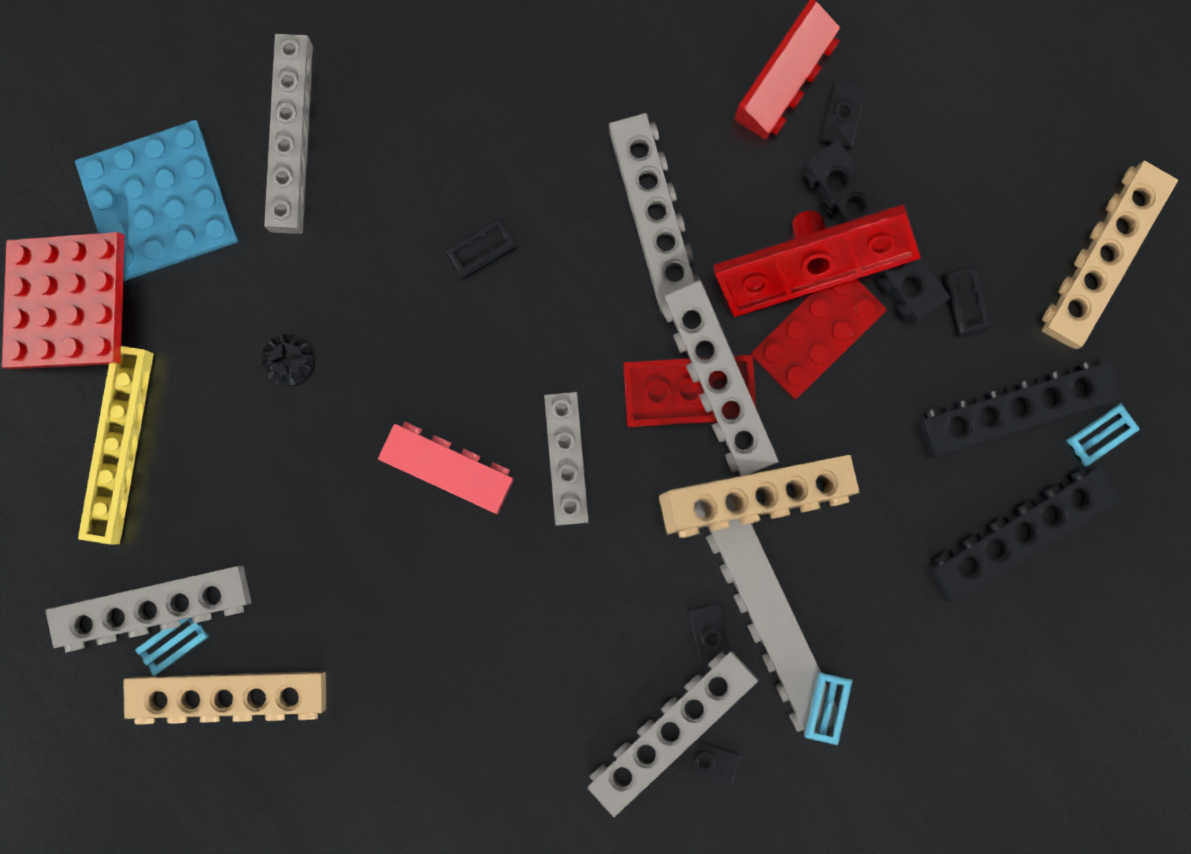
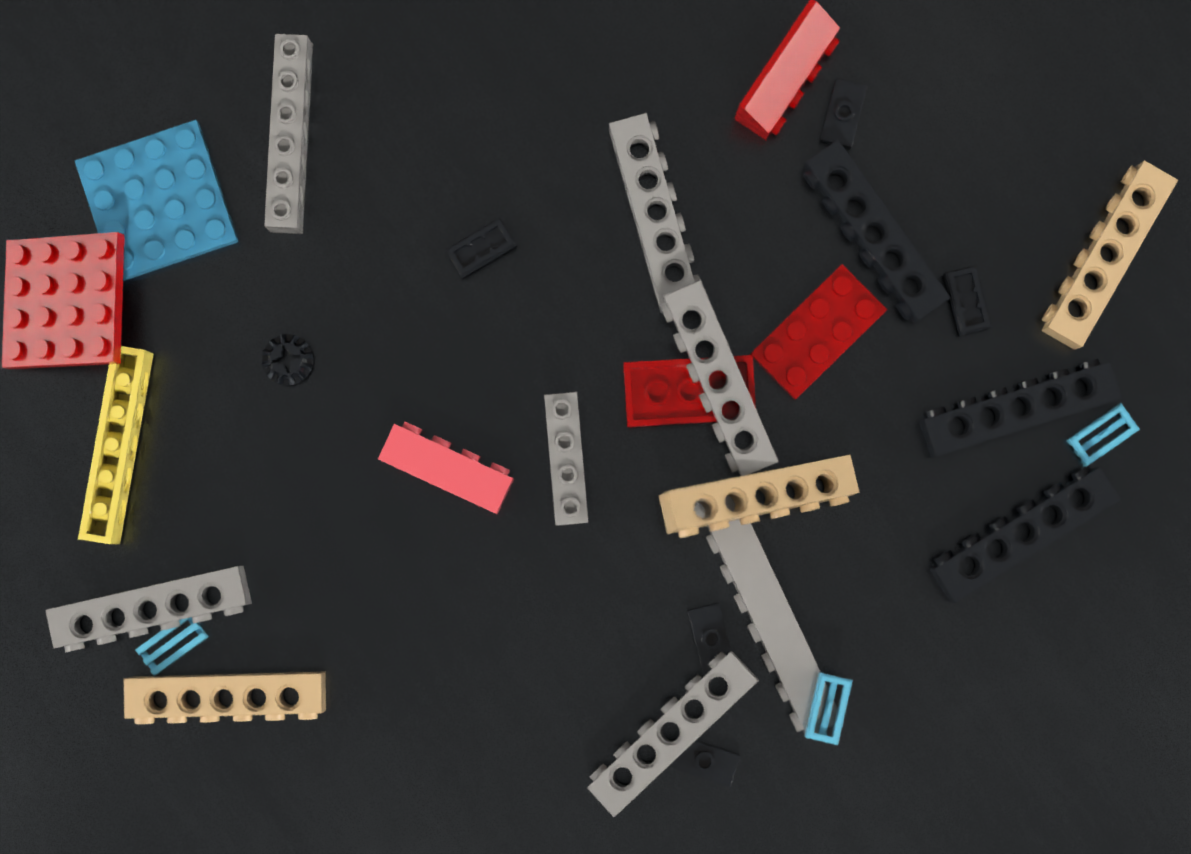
(817, 258): red plate -> none

